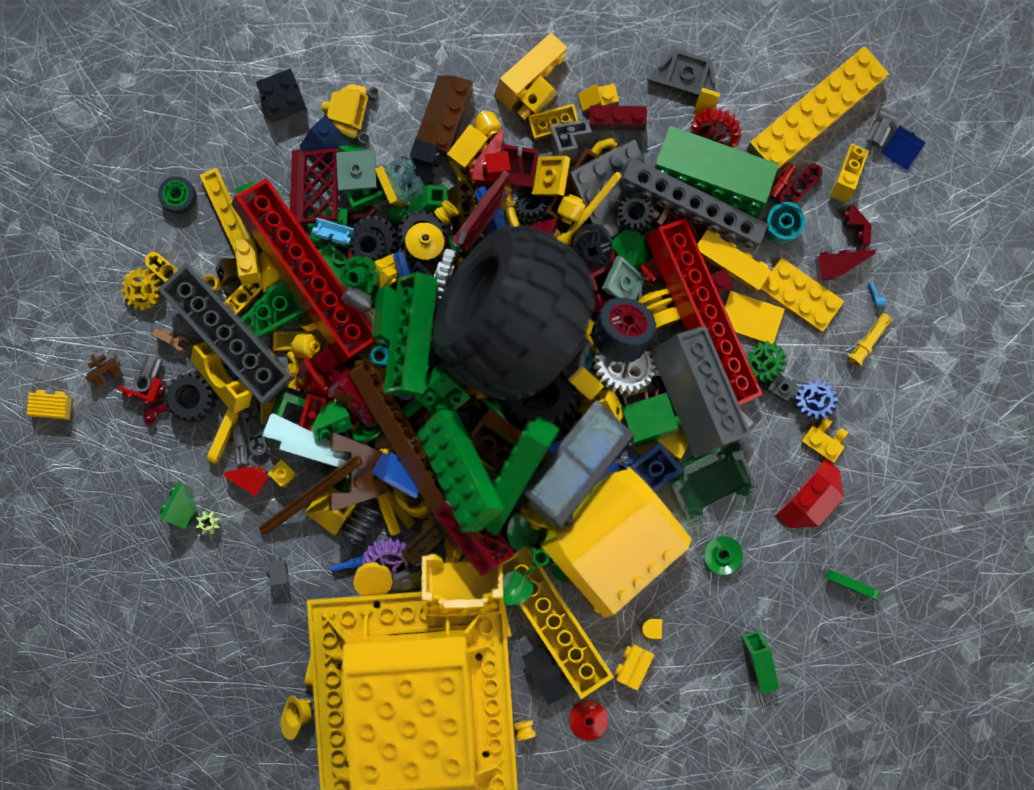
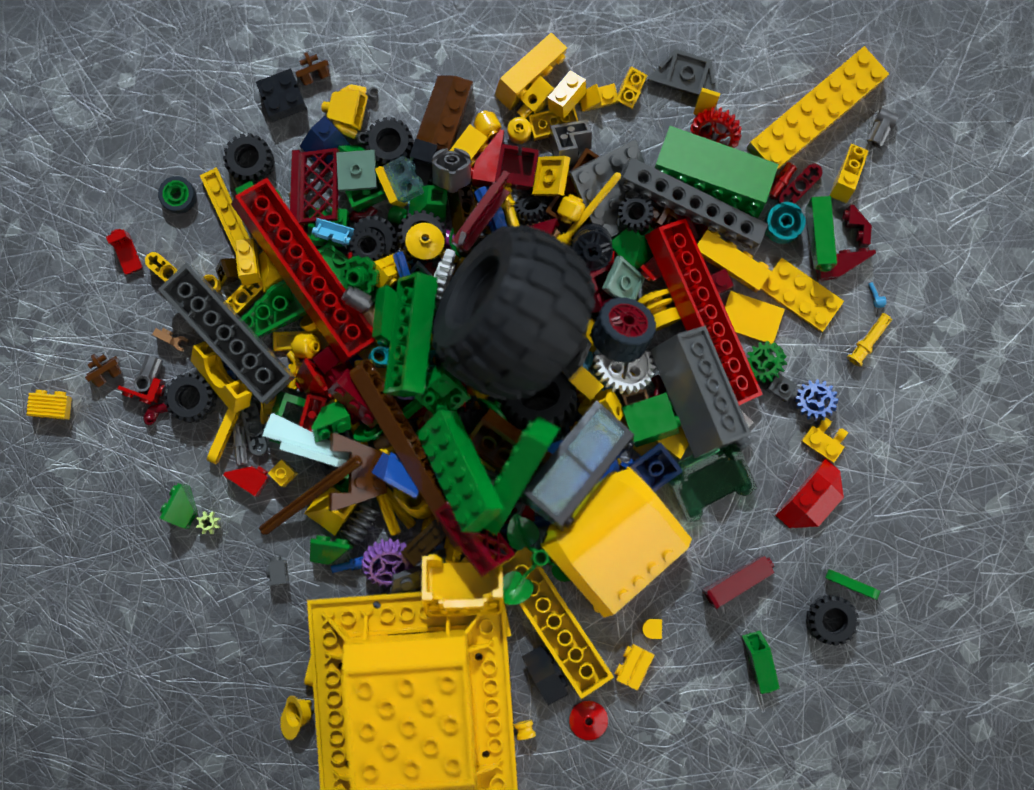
(125, 250): none -> red bracket
(145, 289): yellow gear -> none
(245, 144): none -> black tyre
(304, 73): none -> reddish brown hips
(327, 551): none -> green slope
(372, 579): yellow tile -> none
(385, 128): none -> black tyre
(446, 212): yellow wheel -> none
(451, 169): none -> flat silver brick
(496, 164): red brick -> none
(514, 130): none -> yellow head
(537, 521): yellow dish -> none
(567, 94): none -> yellow brick
(604, 143): yellow arm -> none
(617, 117): dark red brick -> none
(631, 87): none -> yellow slope
(733, 557): green dish -> none
(738, 581): none -> dark red slope
(821, 232): none -> green slope
(848, 625): none -> black tyre
(903, 147): clear blue piece -> none

